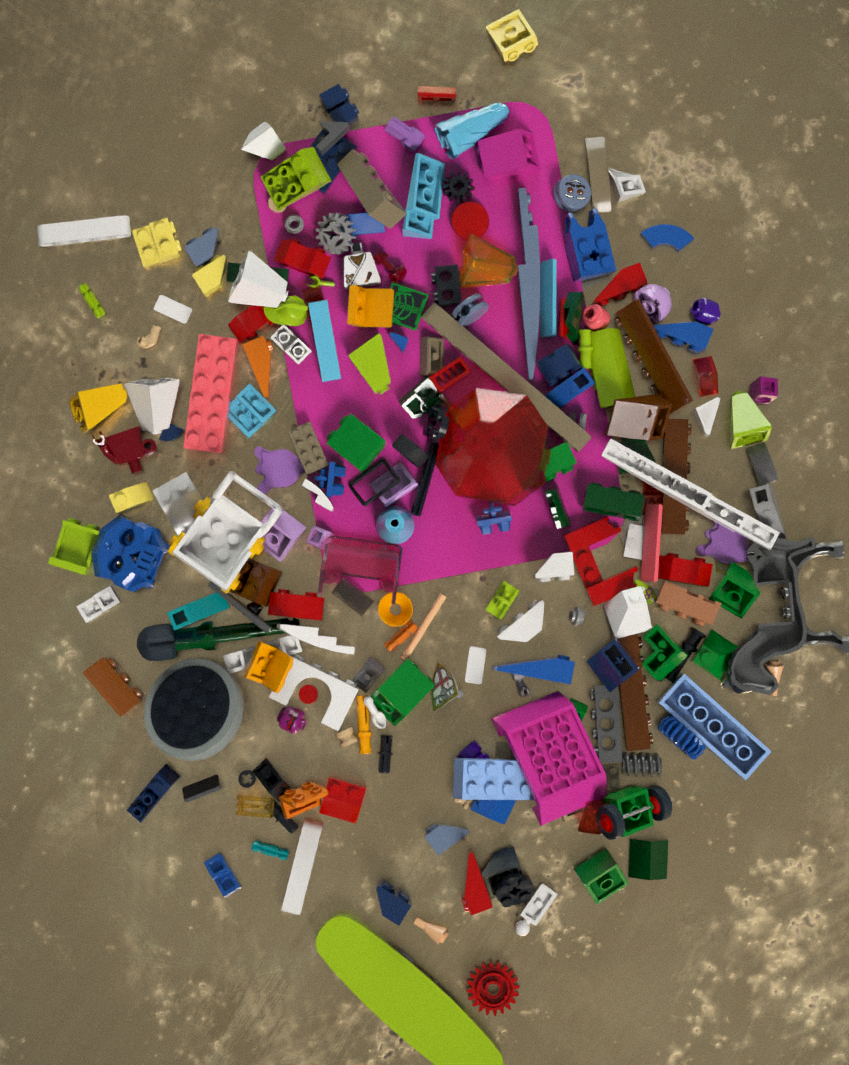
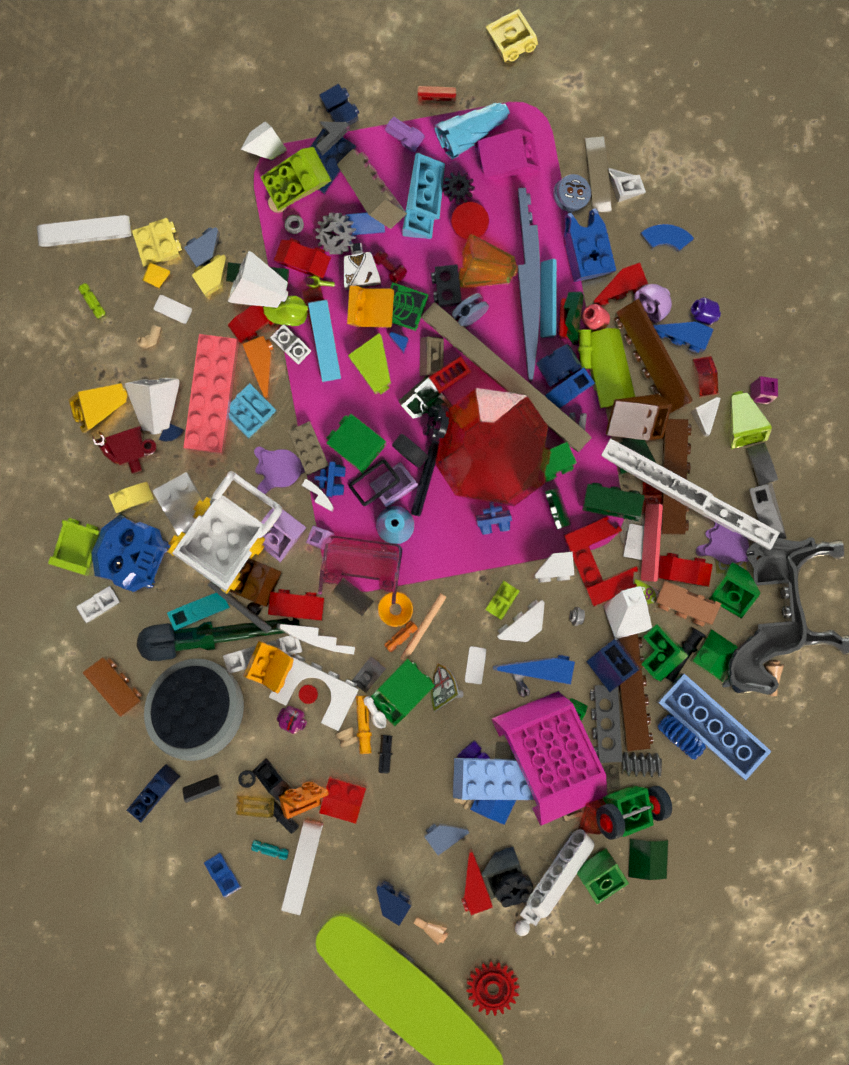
(155, 275): none -> yellow slope
(560, 873): none -> white beam

